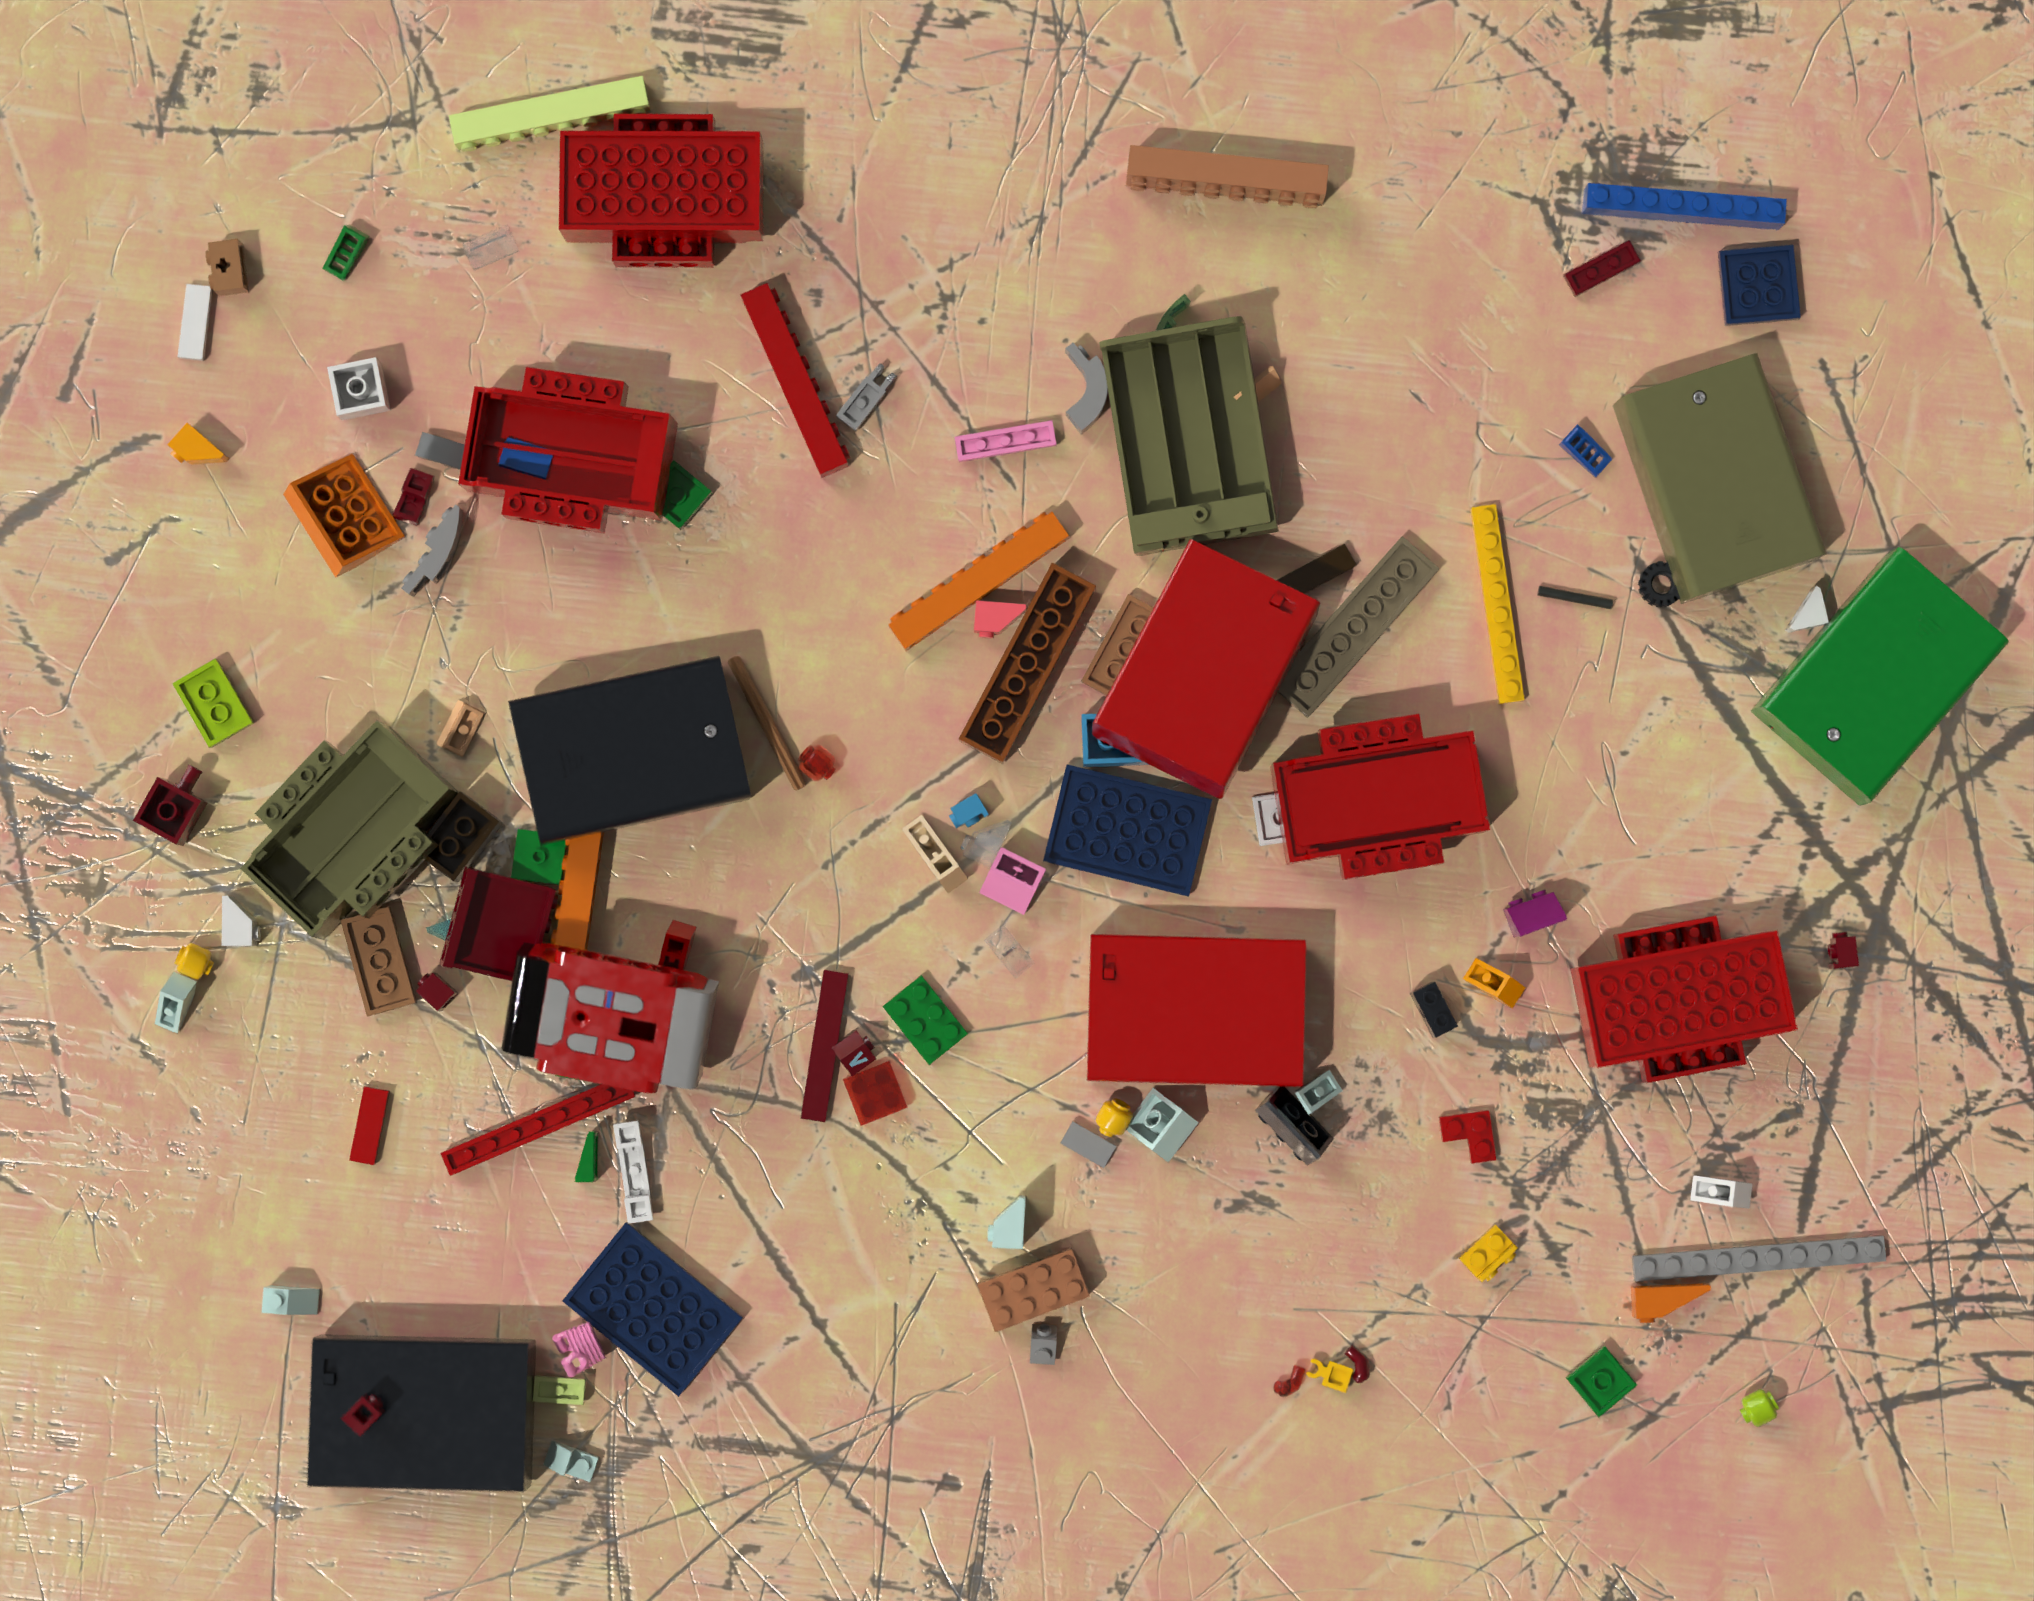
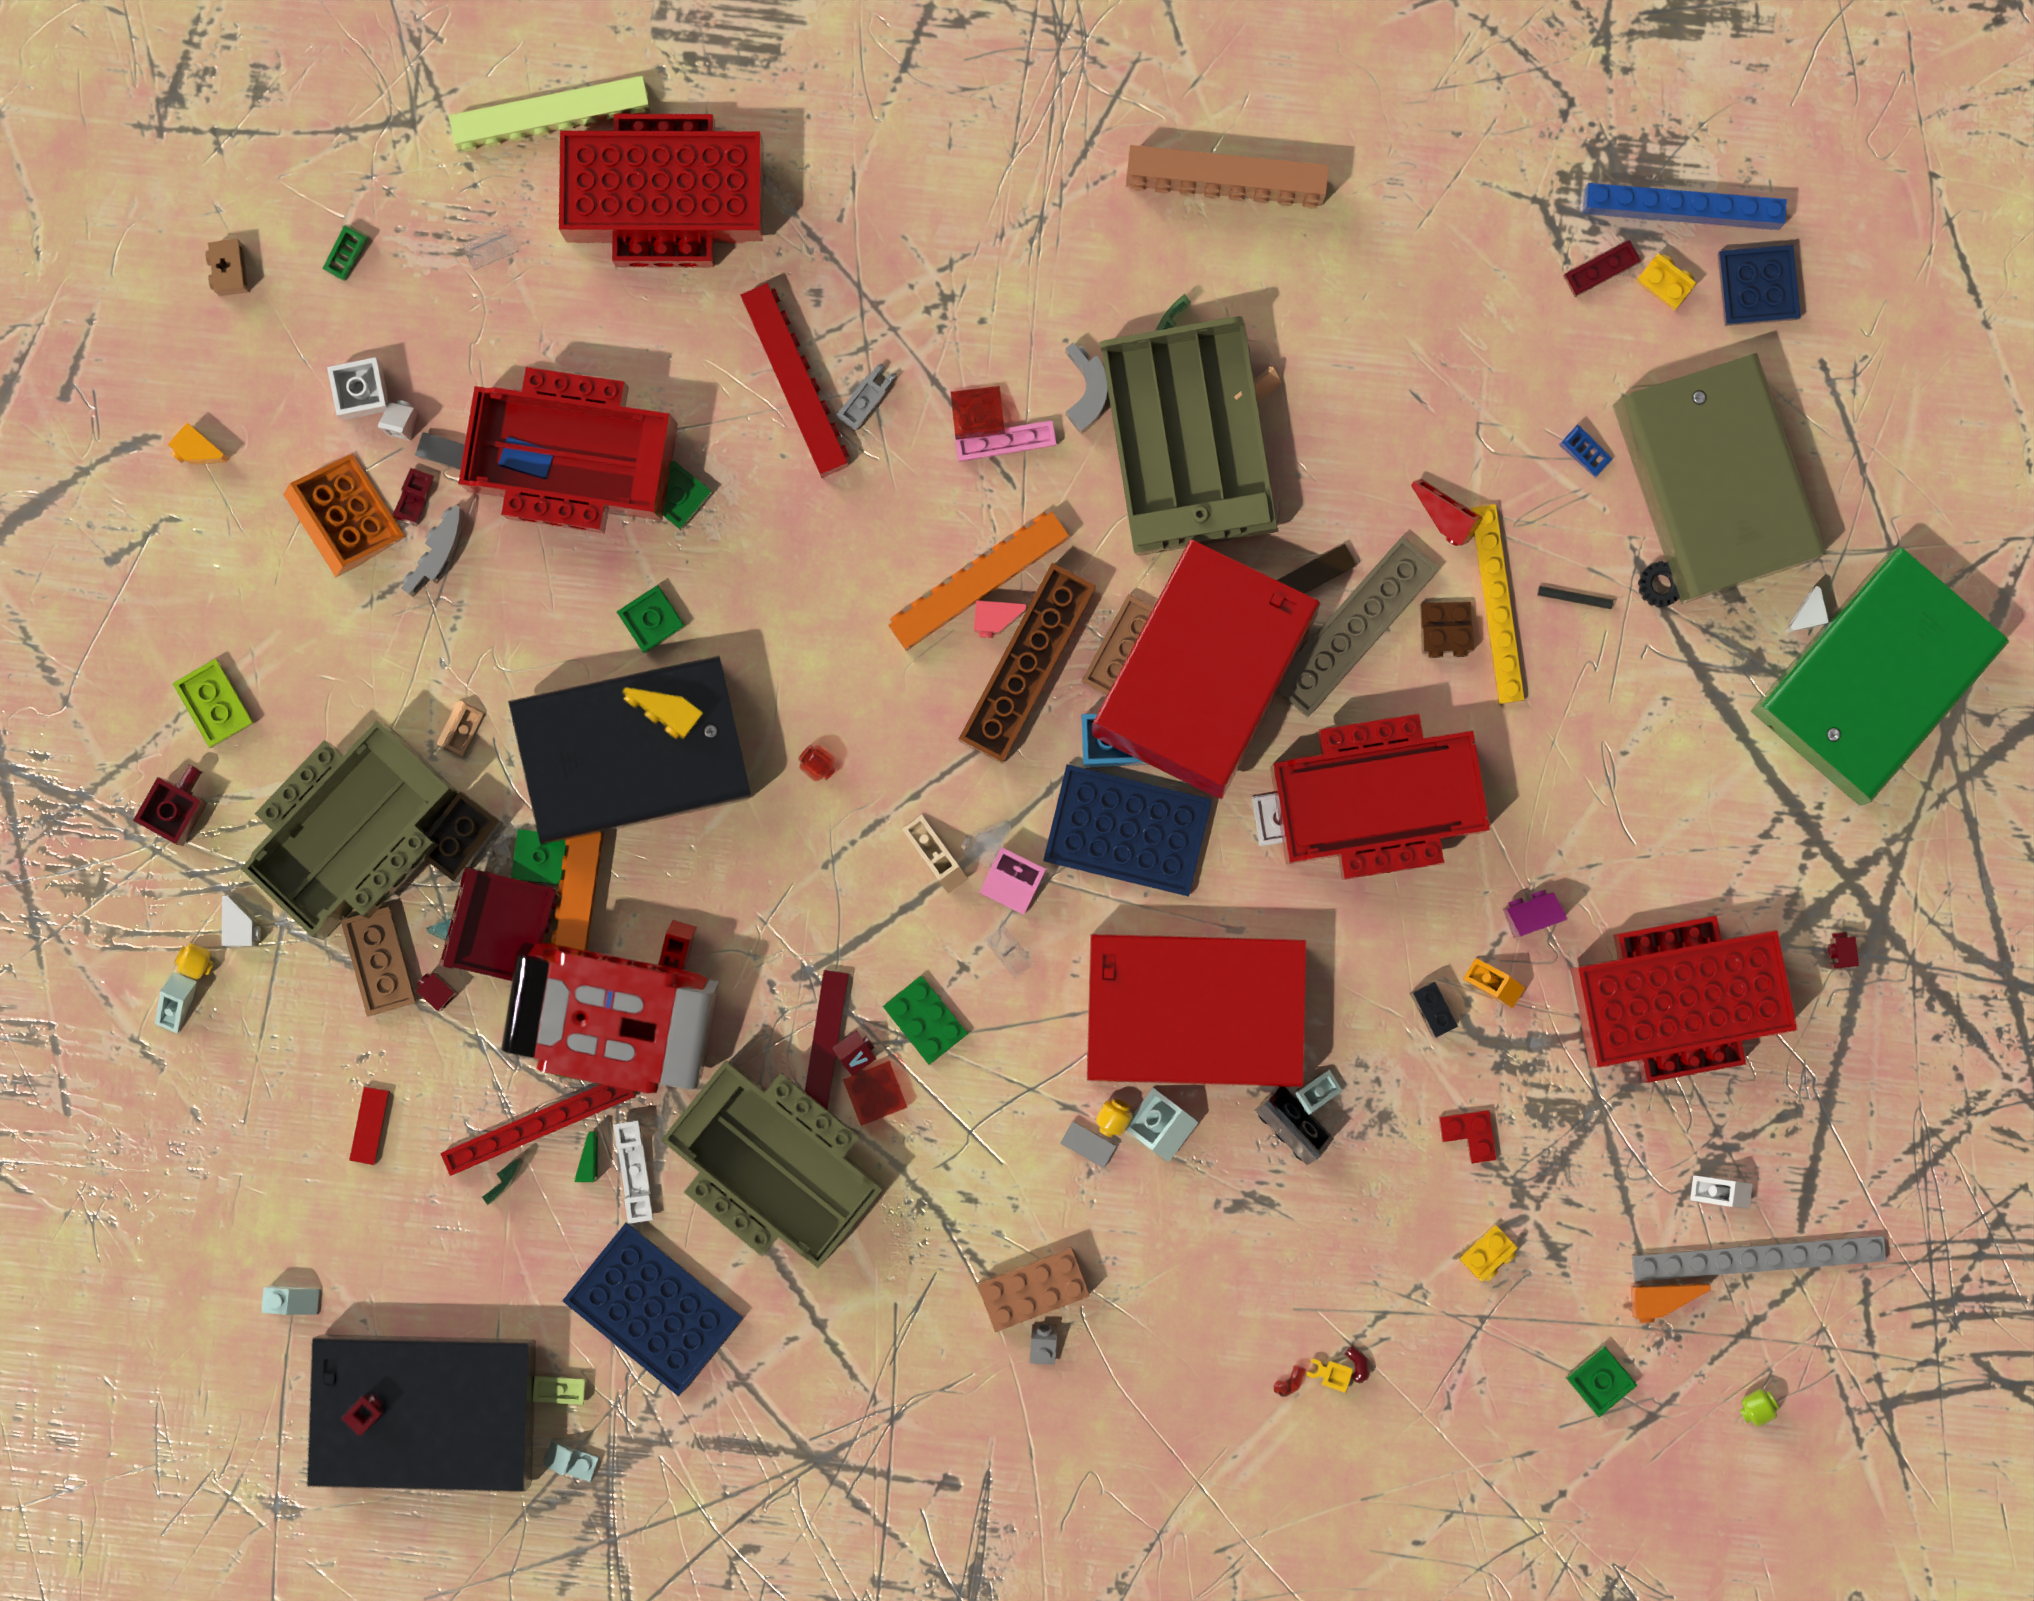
(195, 322): white tile -> none
(398, 420): none -> white slope
(507, 1176): none -> clear green slope
(583, 1344): bright pink piece -> none
(651, 619): none -> green plate
(670, 710): none -> yellow slope
(767, 723): medium nougat axle -> none
(772, 1164): none -> olive piece
(968, 812): dark azure brick -> none
(977, 412): none -> clear red plate
(1008, 1226): light aqua slope -> none
(1446, 629): none -> reddish brown plate
(1448, 515): none -> red slope
(1666, 281): none -> yellow bracket

